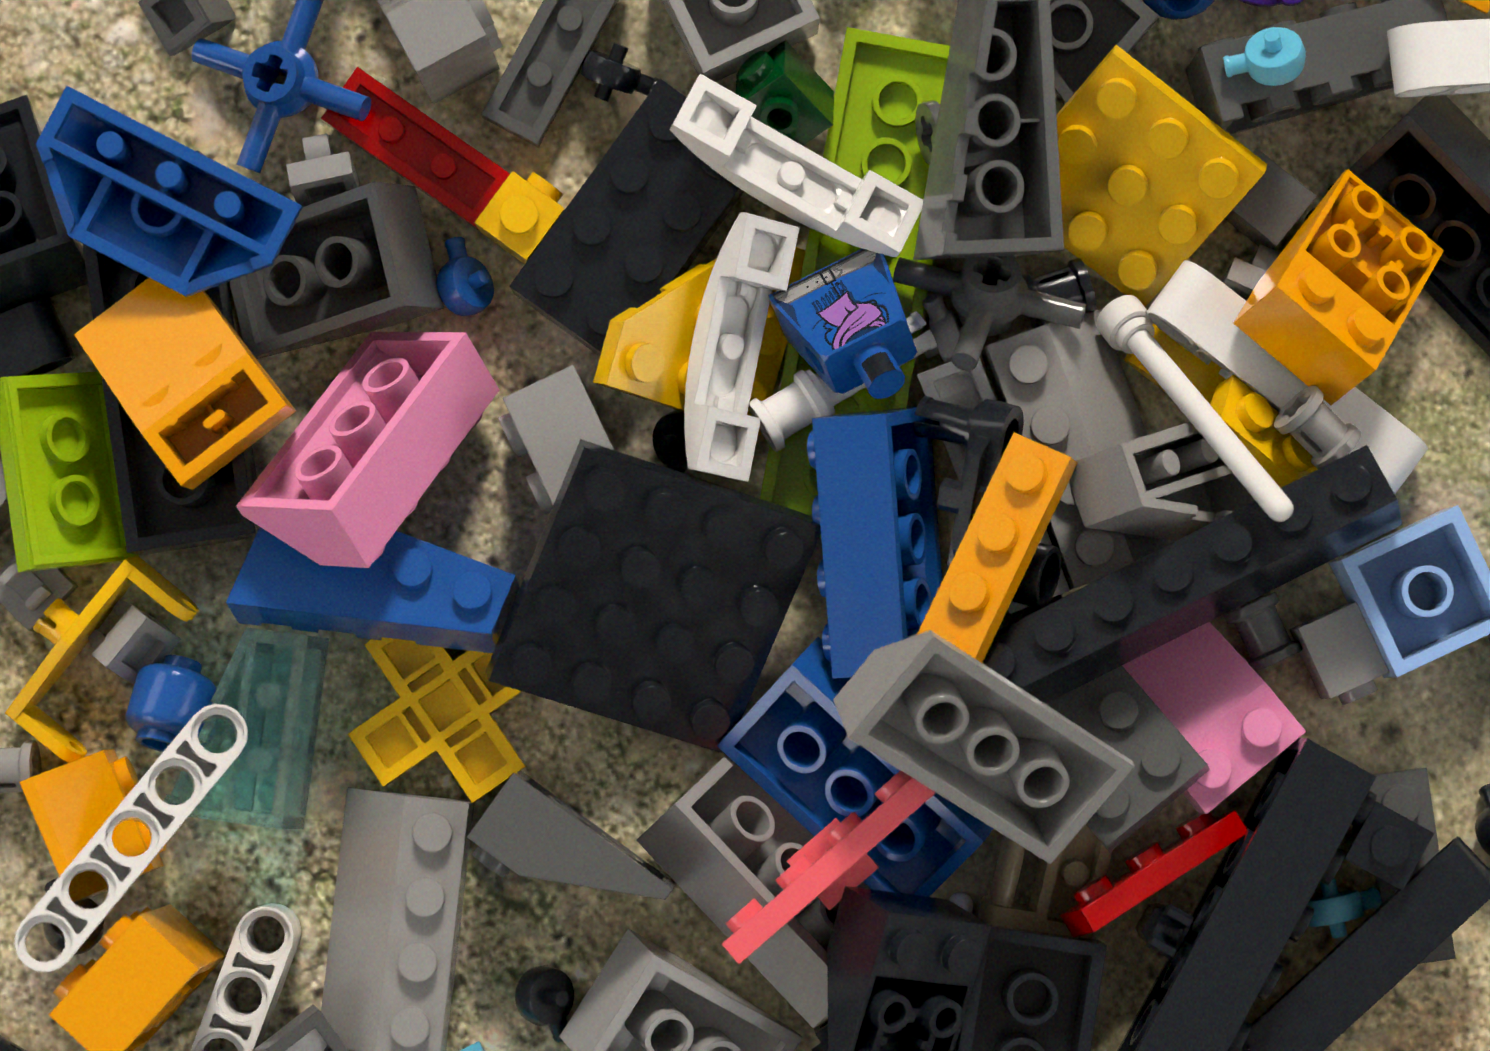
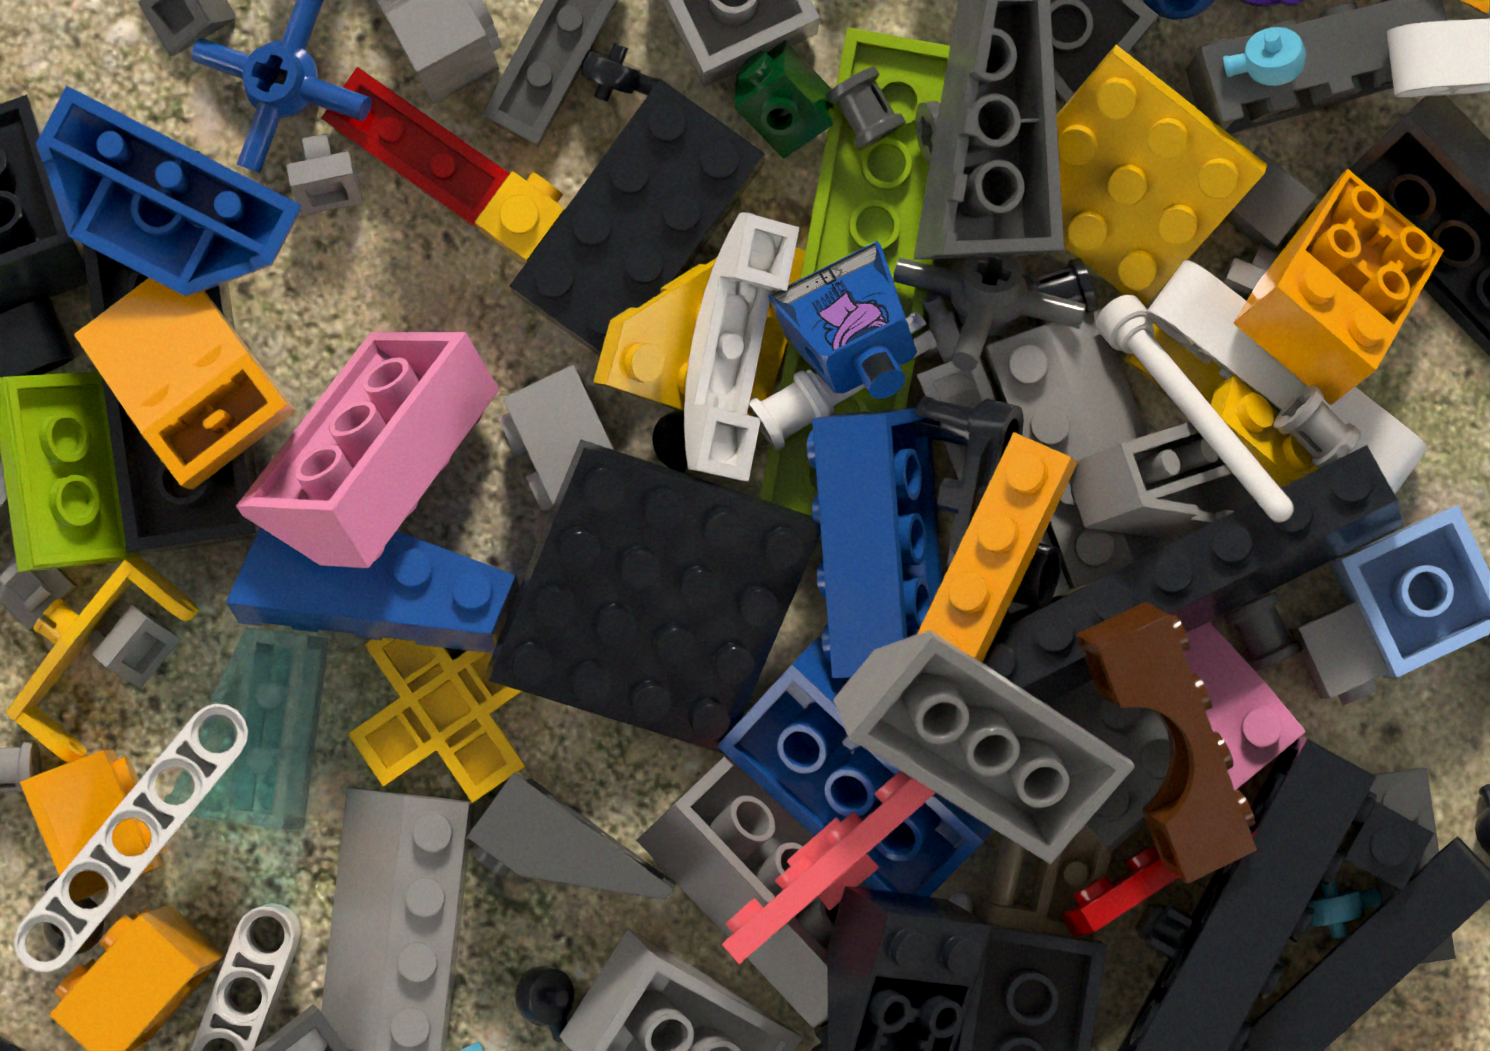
(167, 699): blue head -> none
(341, 272): dark grey slope -> none
(464, 281): blue piece -> none
(789, 176): white slope -> none
(865, 108): none -> dark grey bush
(1196, 812): none -> reddish brown arch

